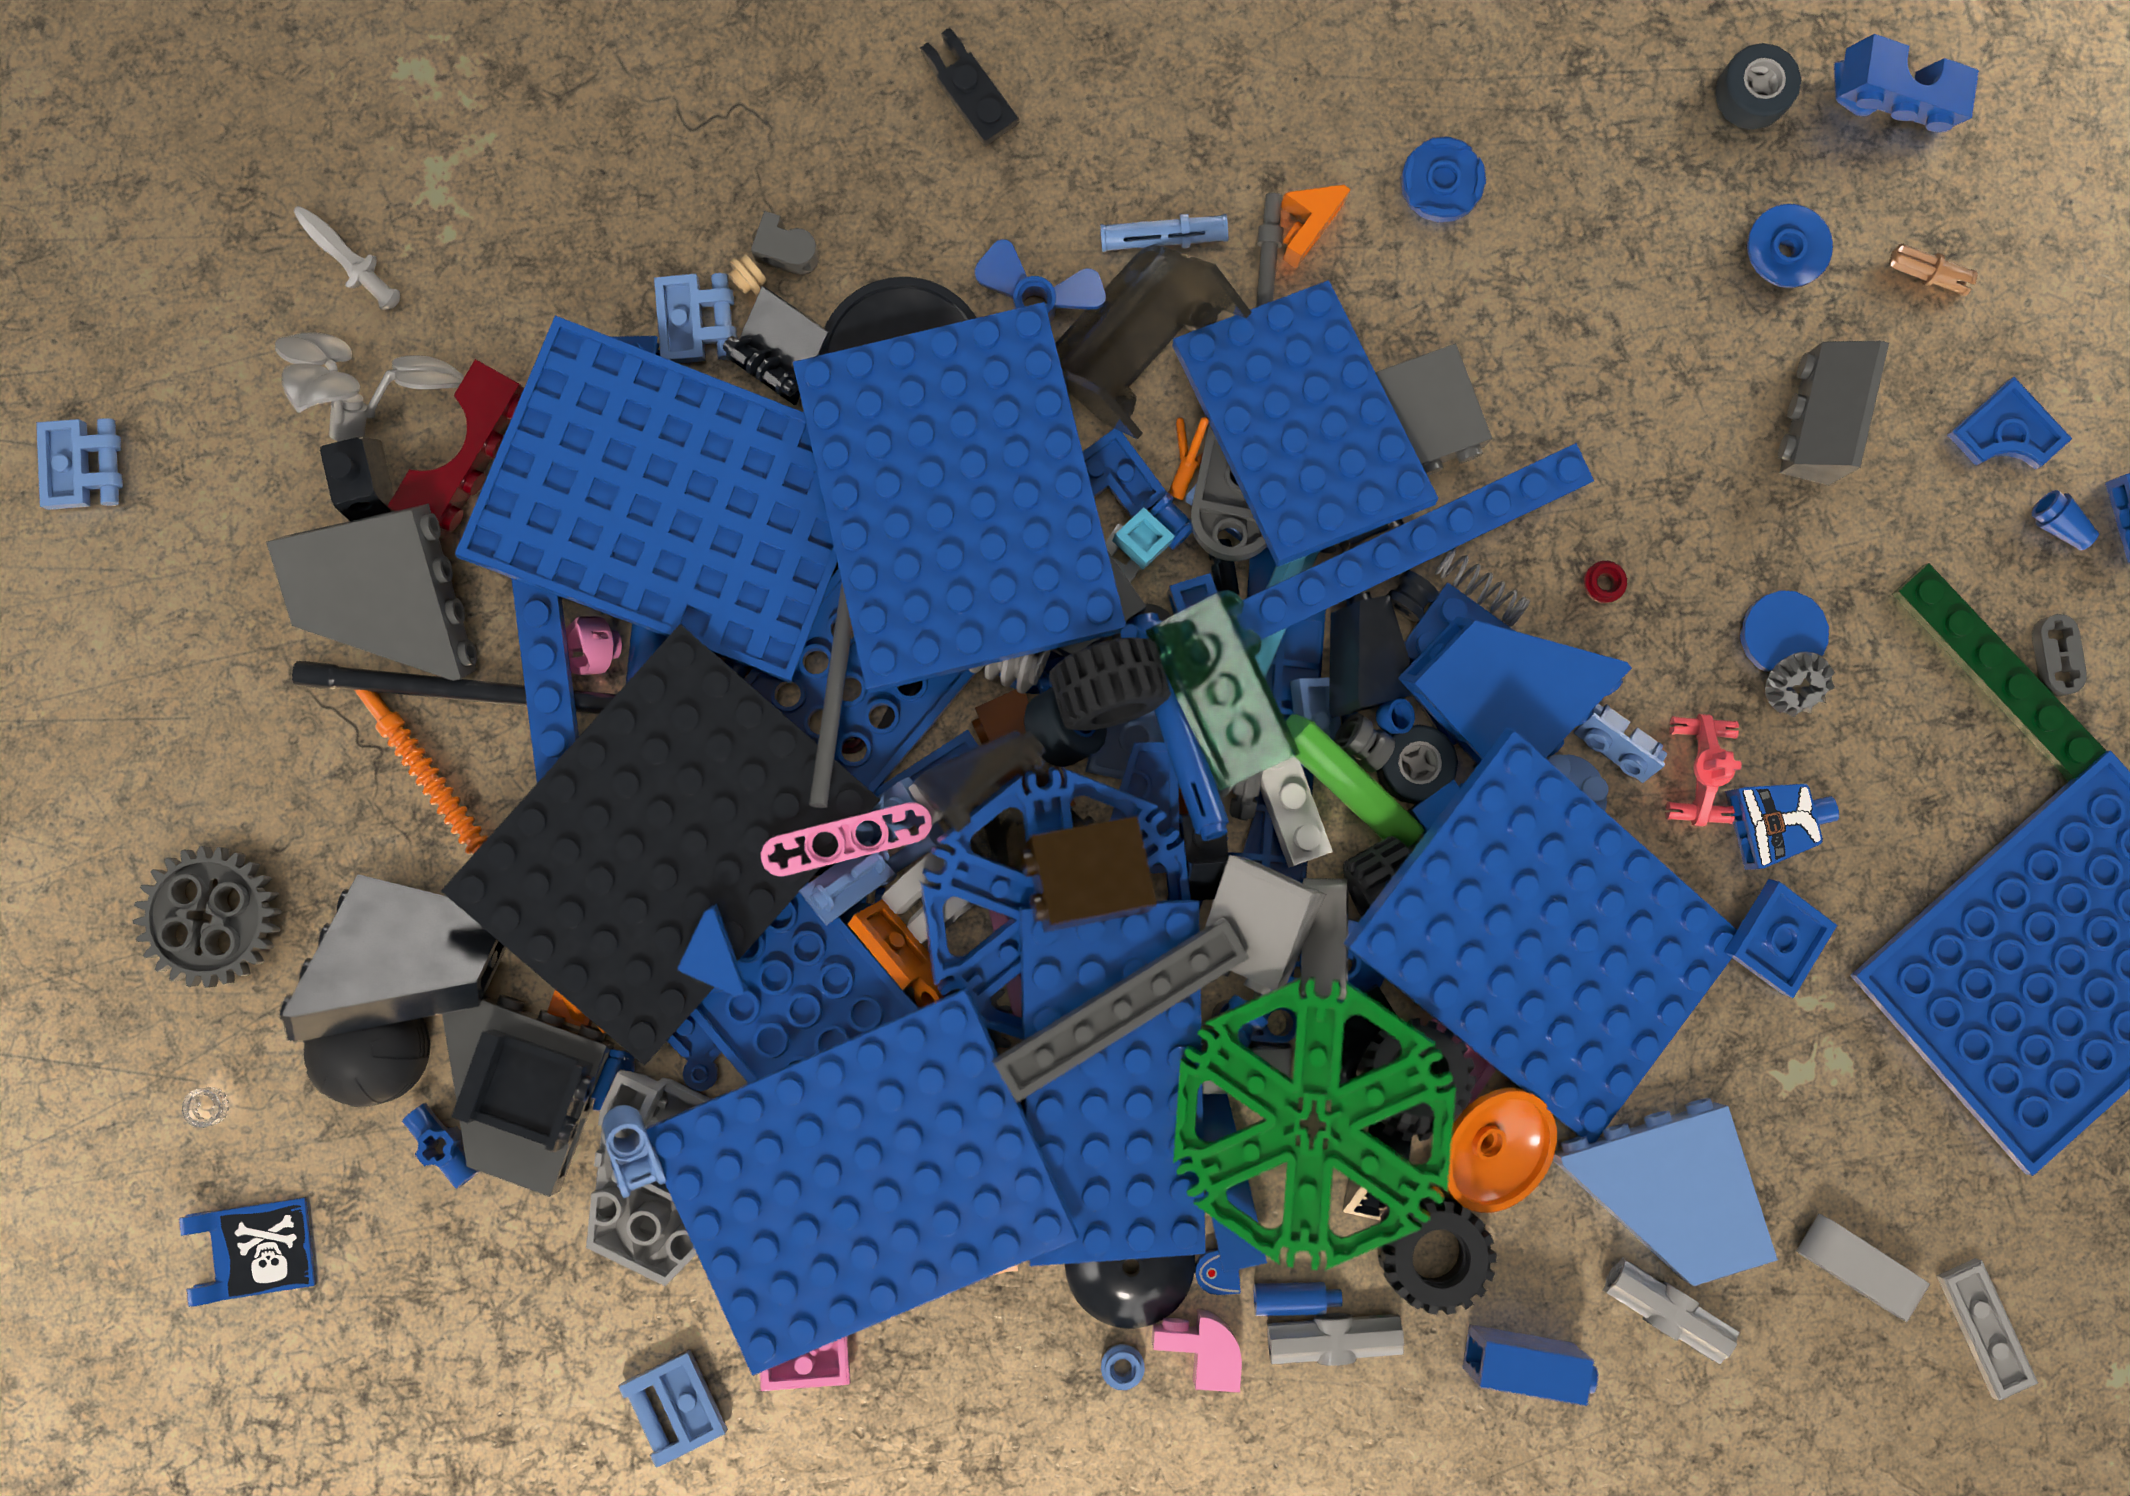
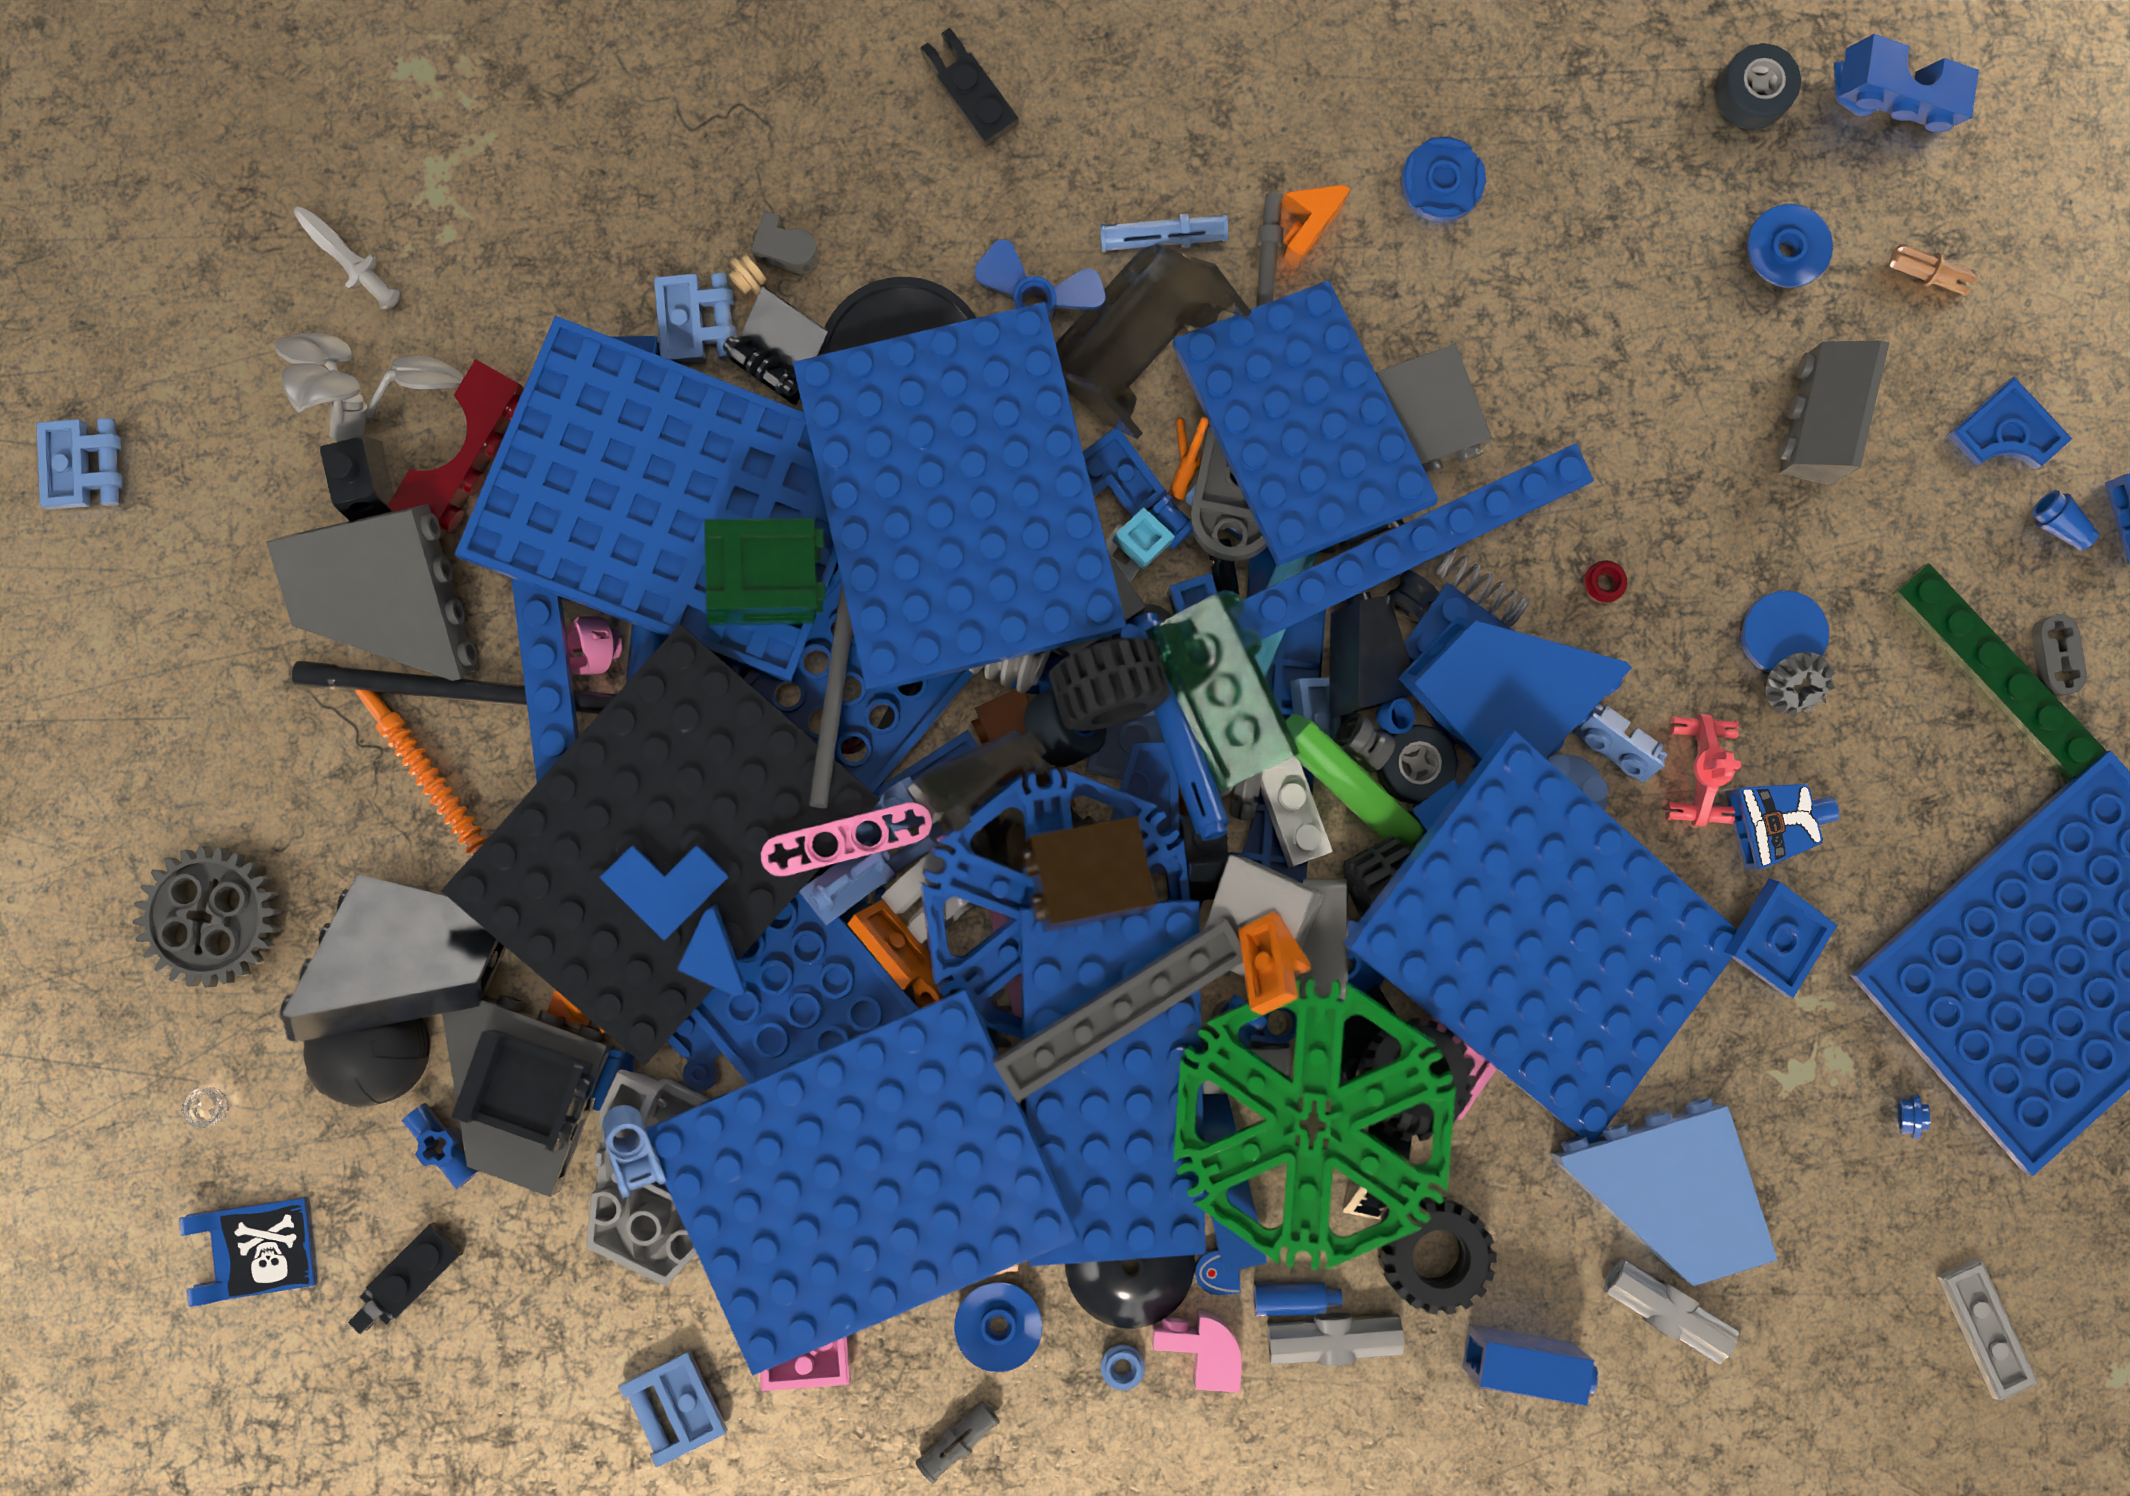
(406, 1278): none -> black hinge
(662, 899): none -> blue tile
(762, 571): none -> dark green container
(935, 1463): none -> dark grey pin
(998, 1349): none -> blue dish
(1271, 963): none -> orange slope
(1500, 1150): orange dish -> none
(1863, 1267): light grey beam -> none
(1913, 1116): none -> blue plate

